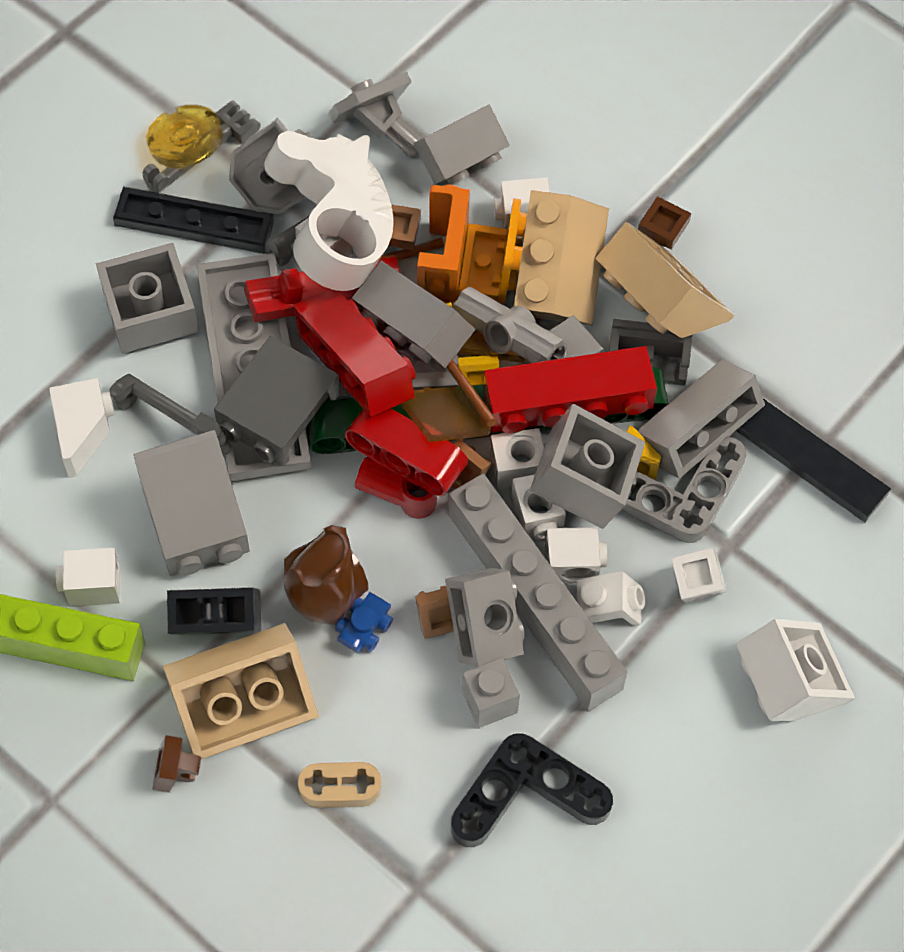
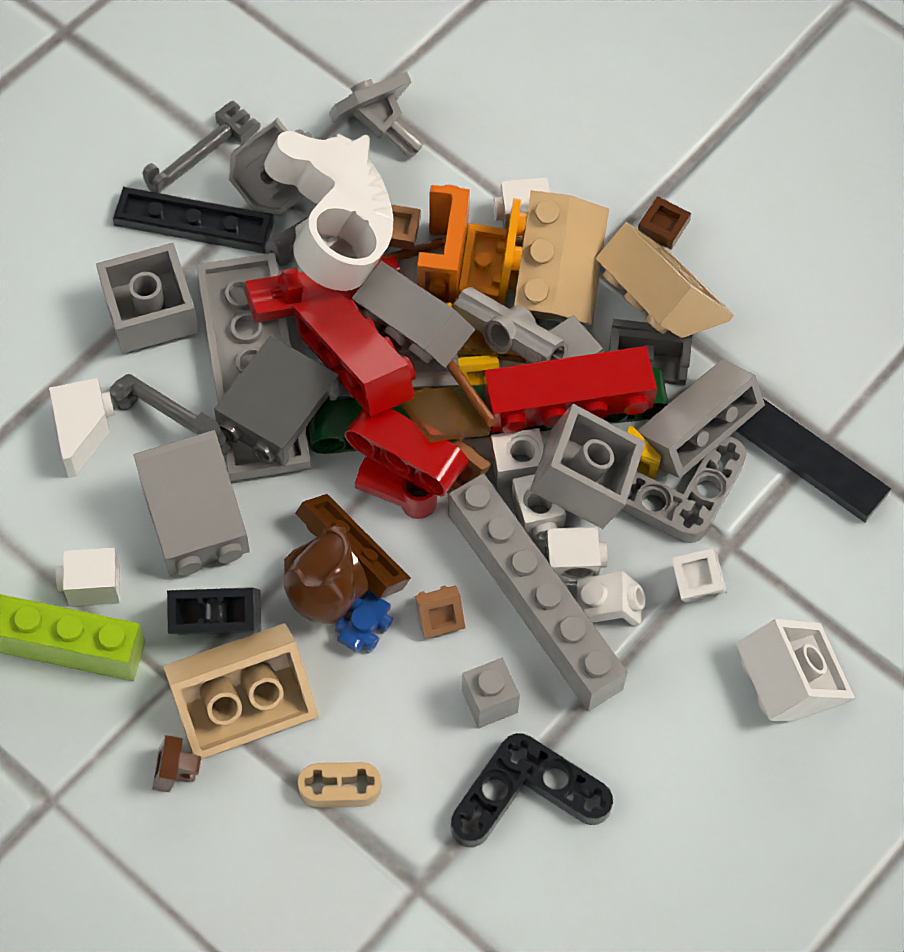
(184, 136): clear yellow tile -> none
(381, 570): none -> reddish brown plate
(461, 145): light grey brick -> none
(468, 601): light grey brick -> none

